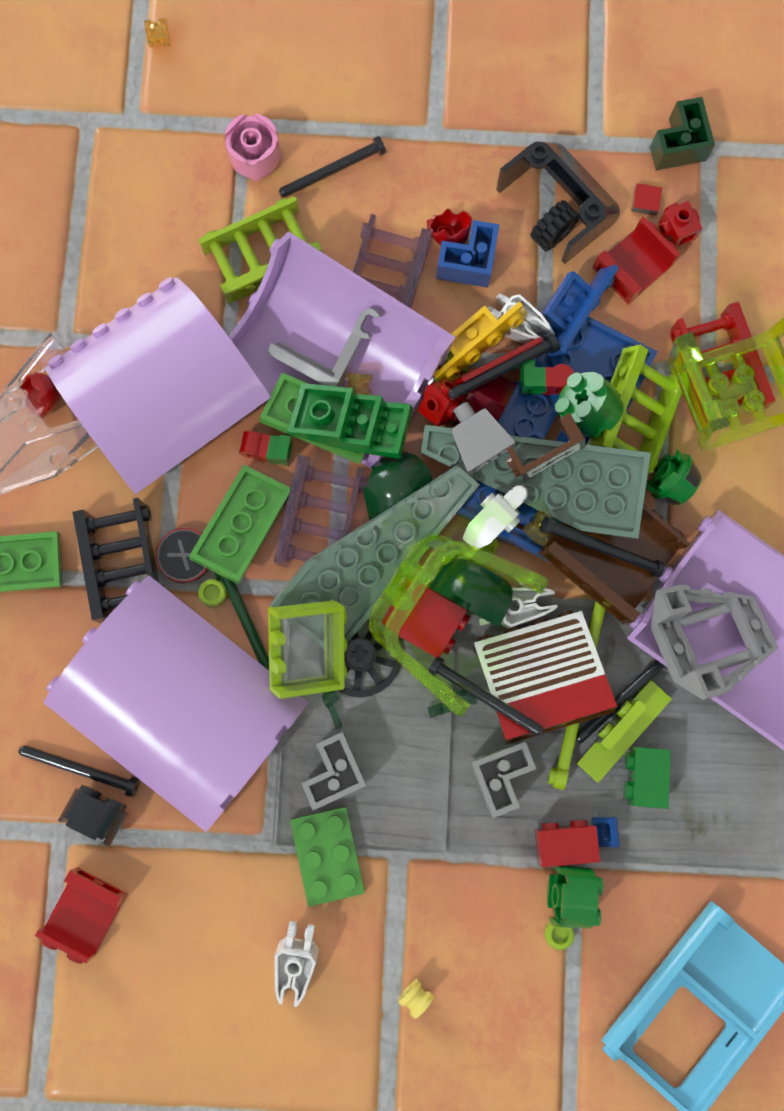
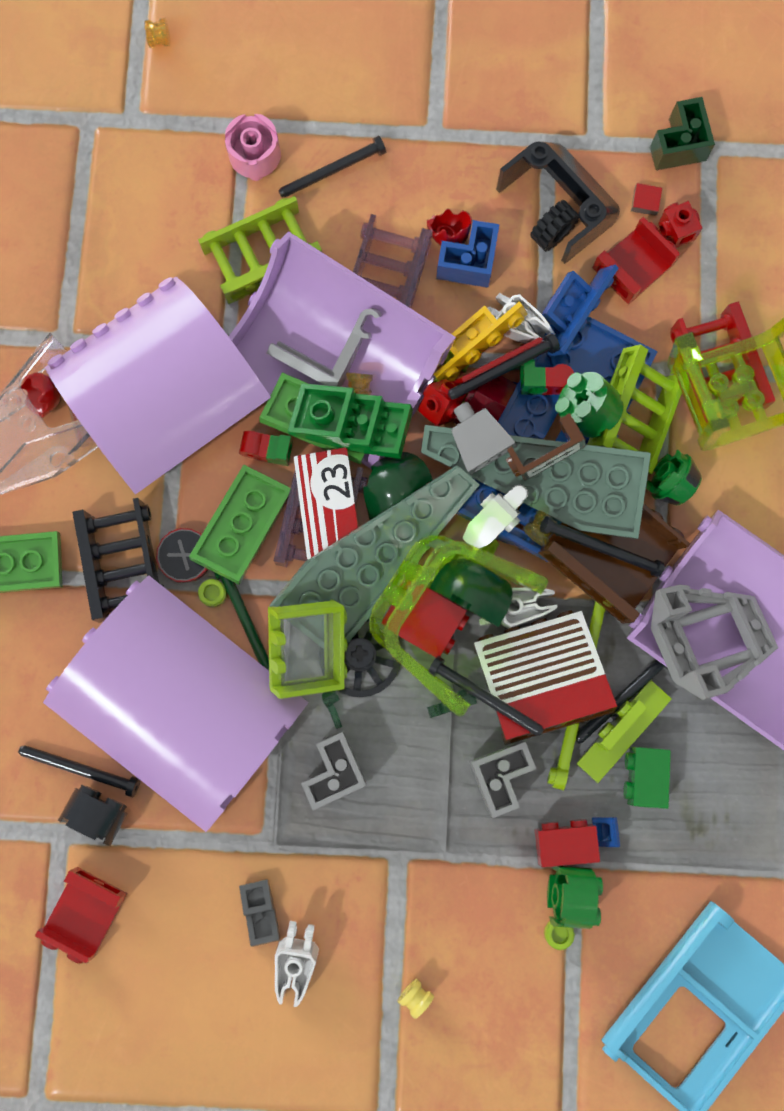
(259, 913): none -> dark grey slope
(325, 498): none -> sticker
(327, 856): bright green plate -> none

